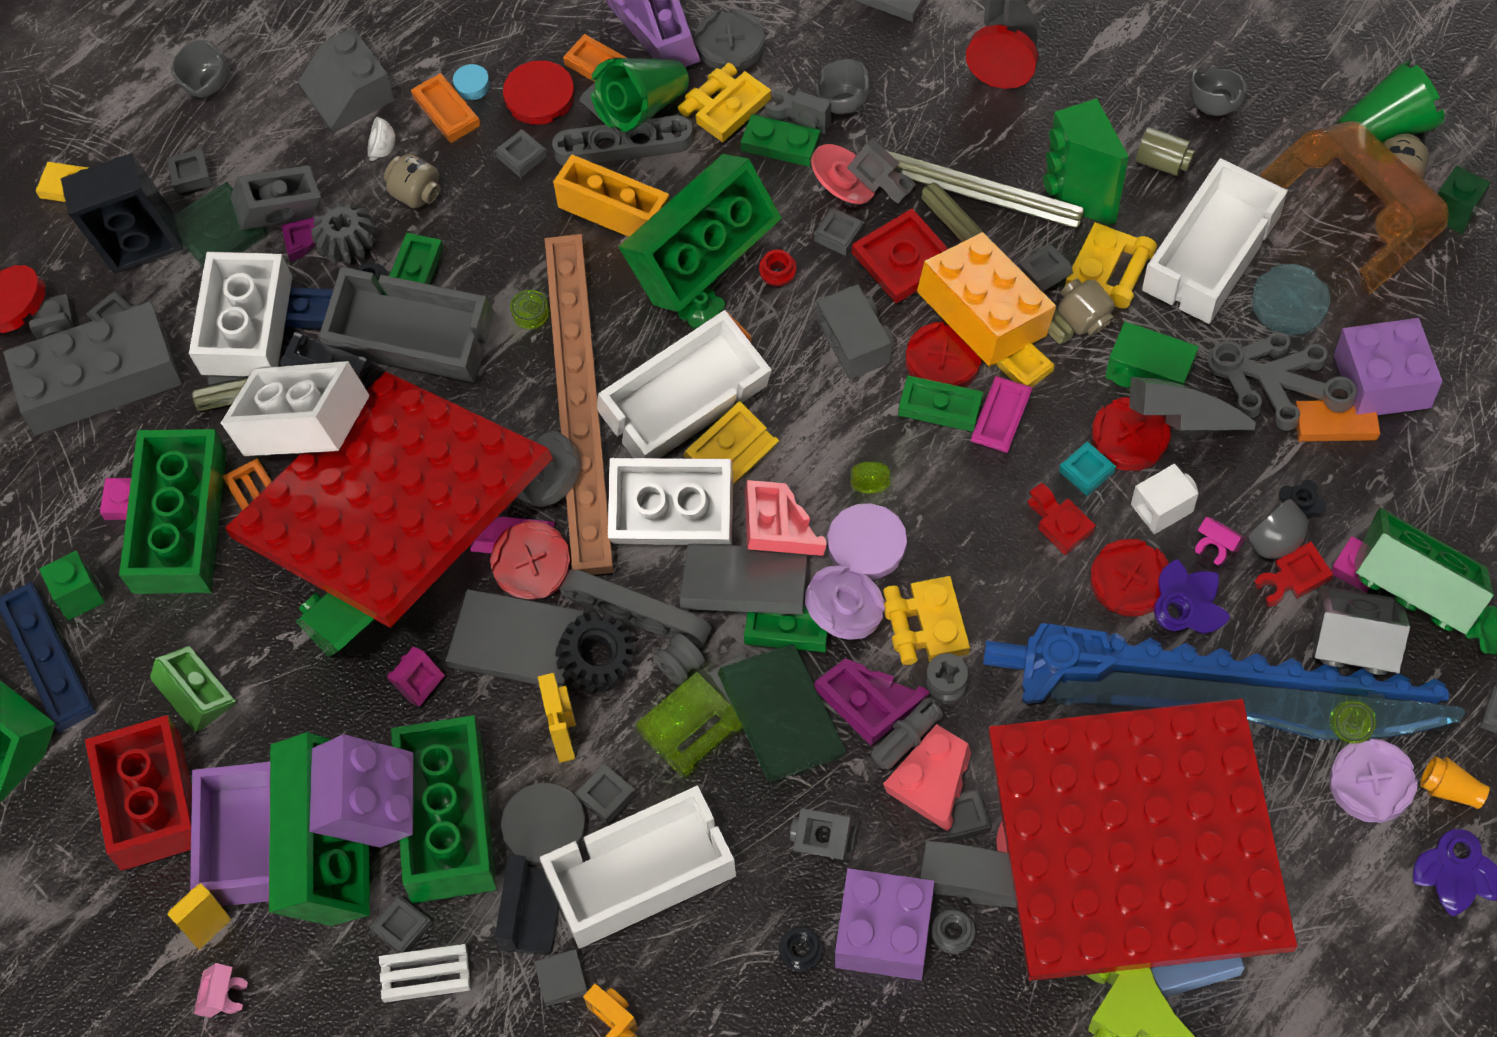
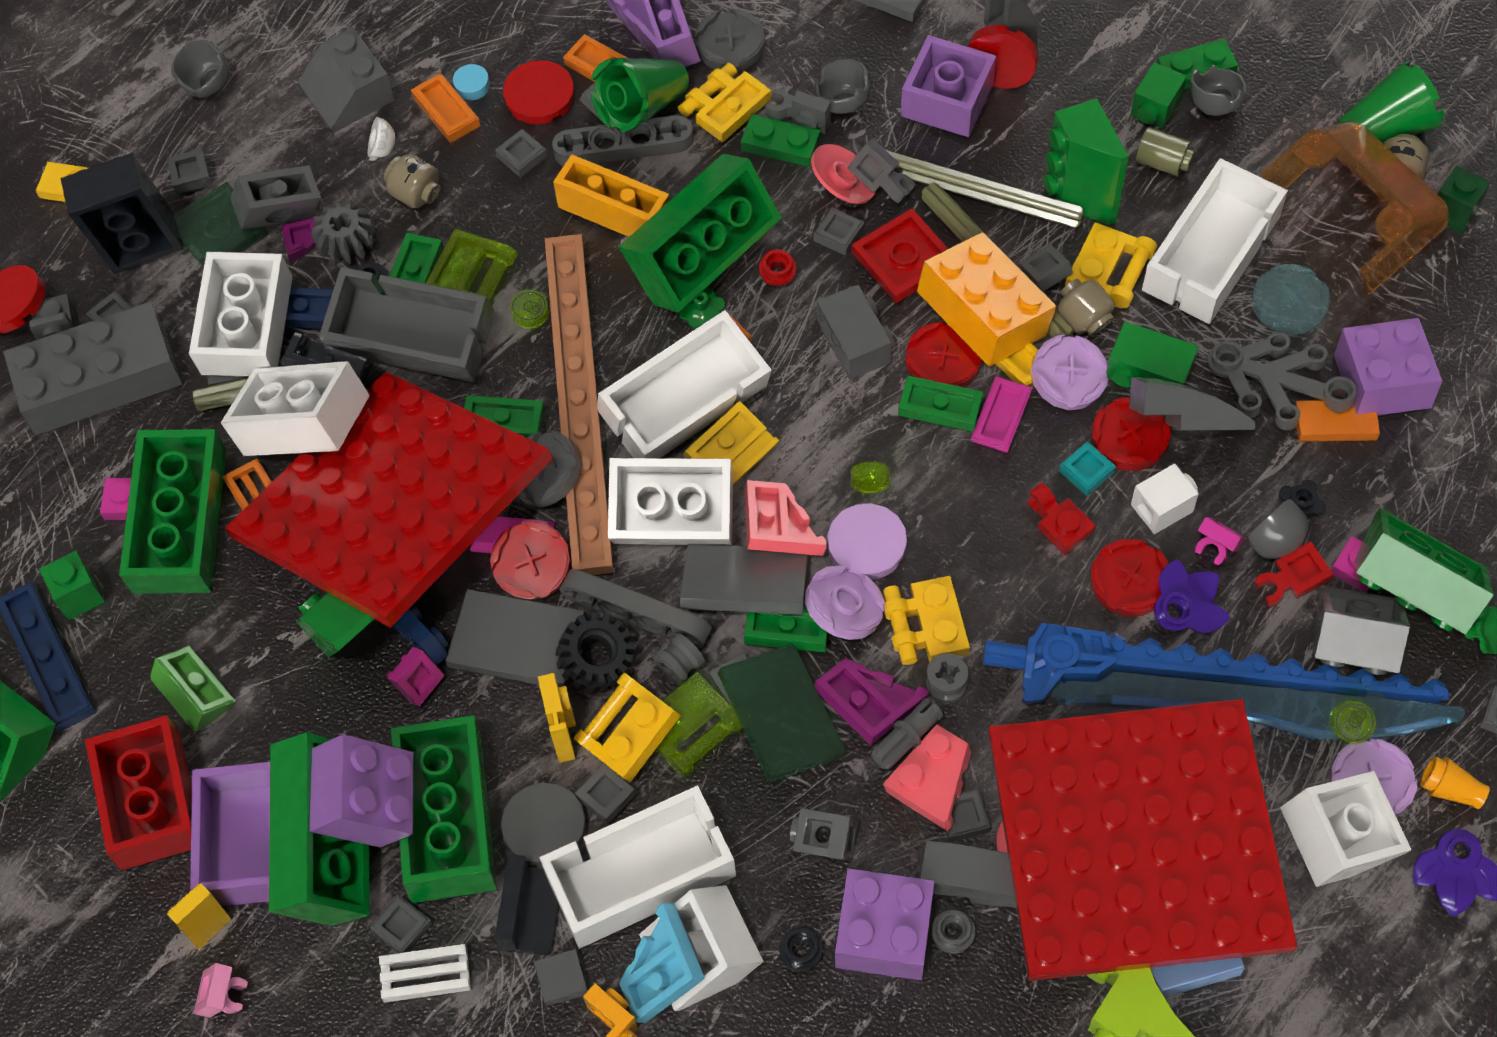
(420, 637): none -> dark blue plate
(463, 259): none -> clear neon green plate
(517, 415): none -> green plate
(635, 735): none -> yellow plate
(661, 968): none -> medium azure wing
(718, 940): none -> white slope
(948, 86): none -> medium lavender brick
(1069, 372): none -> lavender tile
(1158, 95): none -> green brick
(1200, 58): none -> green plate
(1344, 827): none -> white slope

